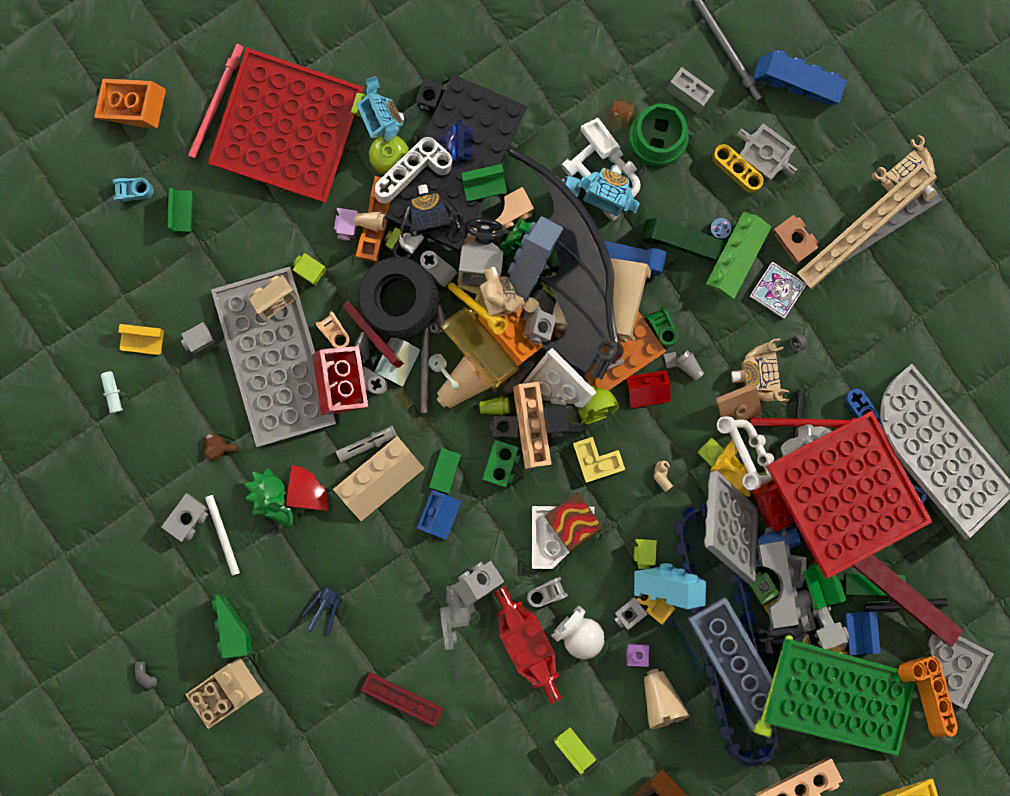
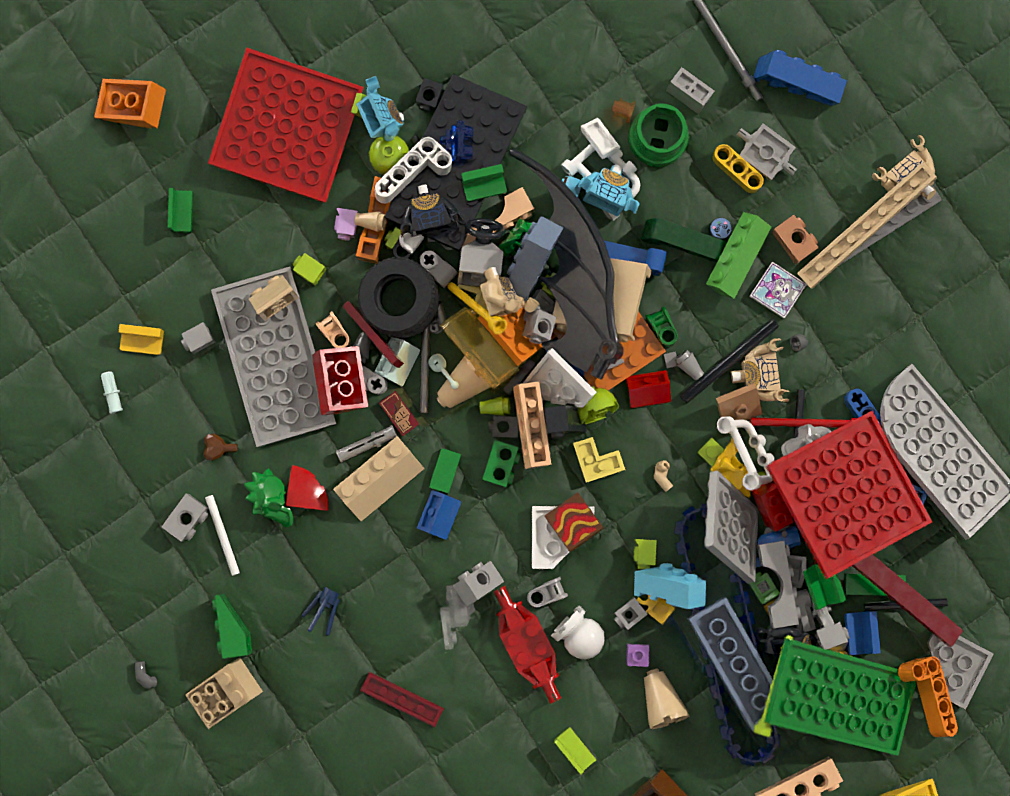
(127, 189): medium azure piece -> none
(231, 65): coral bar -> none
(399, 413): none -> tile
(729, 361): none -> black axle

